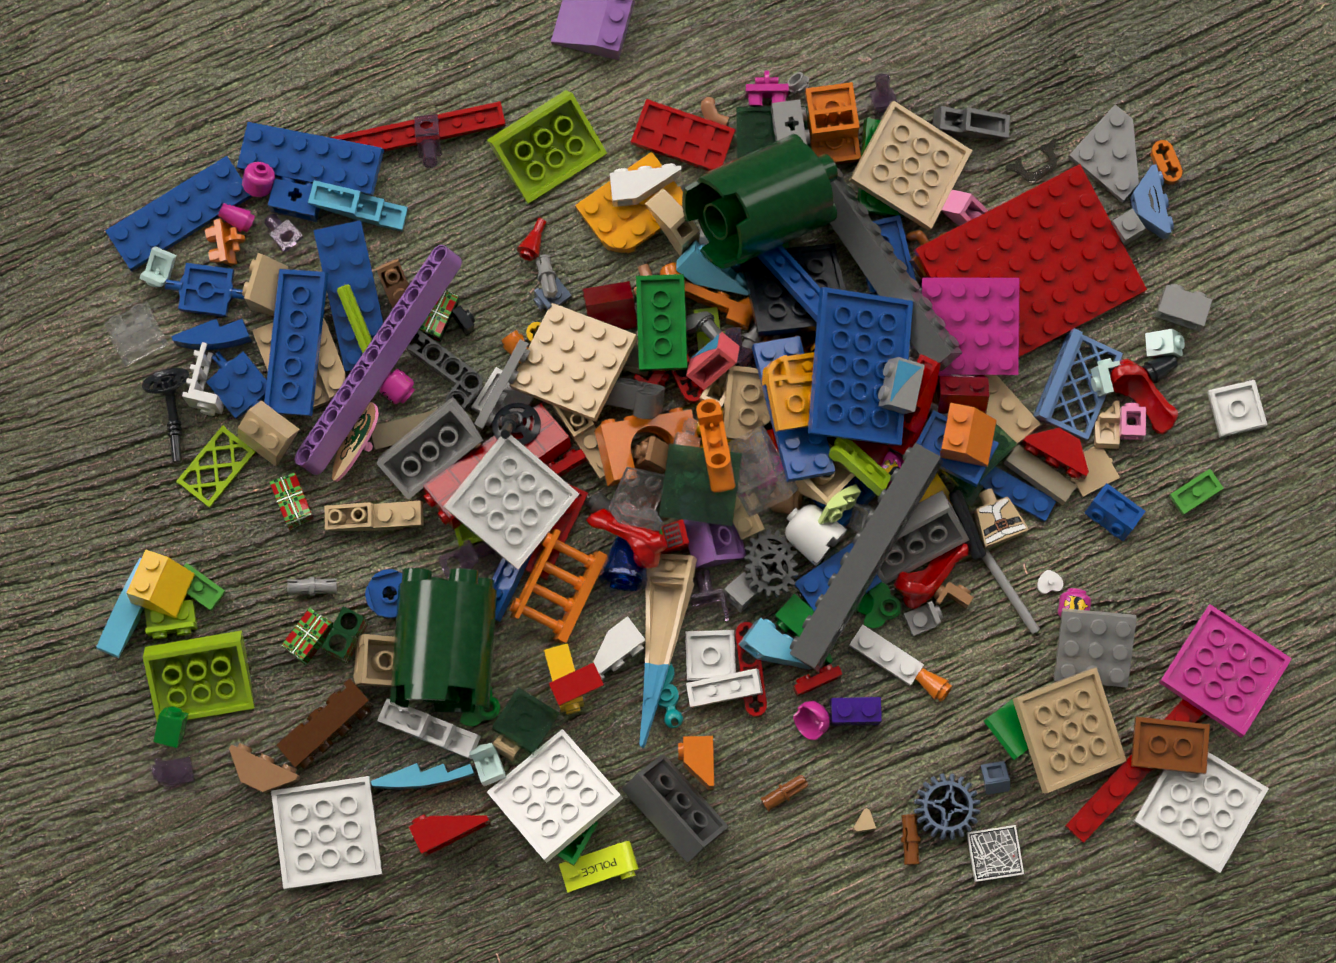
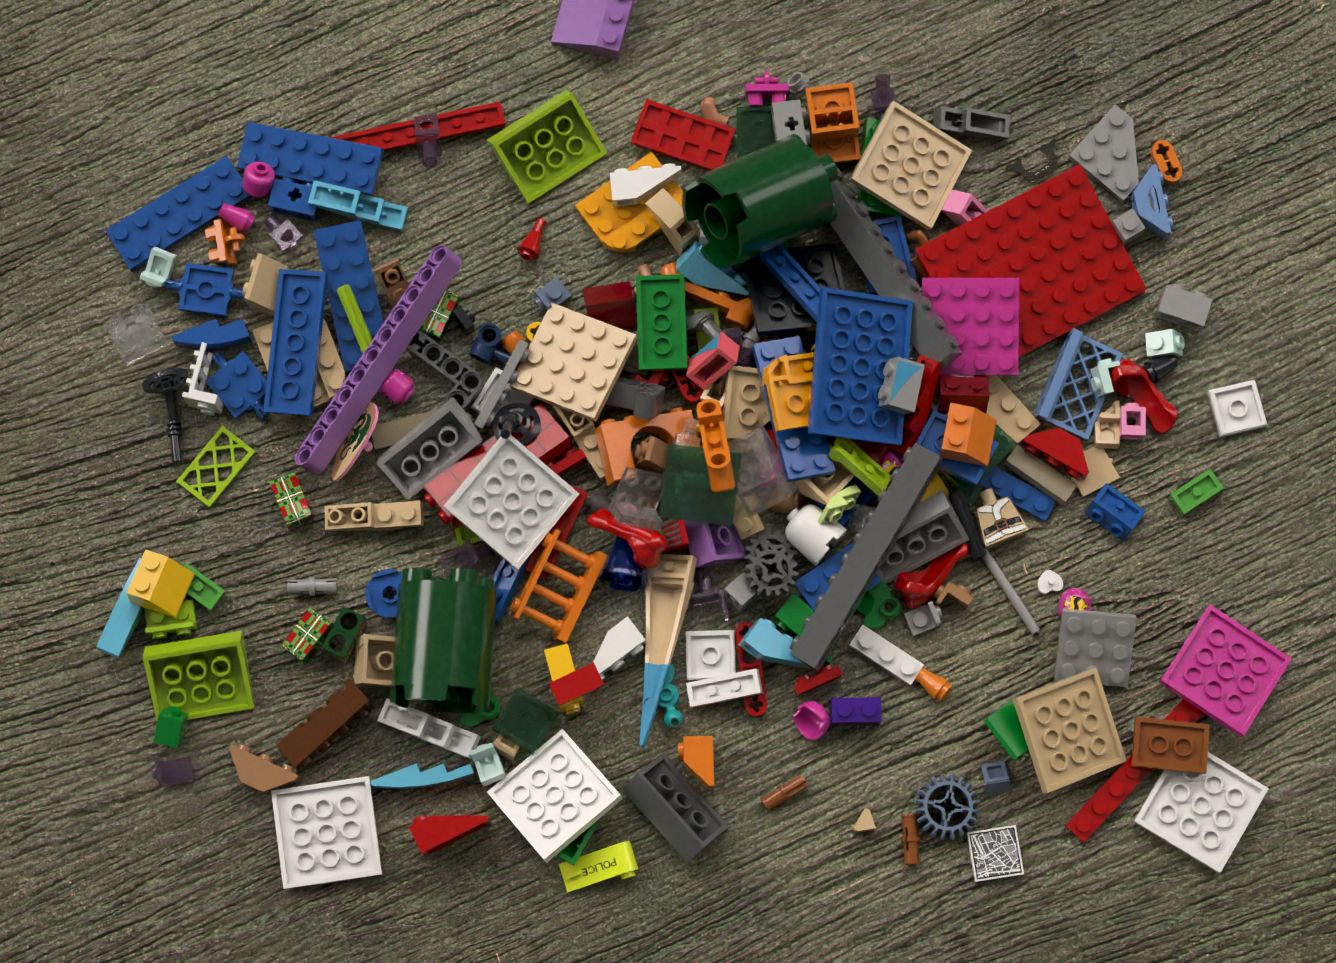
(267, 432): tan slope -> none
(486, 351): none -> dark blue piece
(546, 276): light grey axle -> none

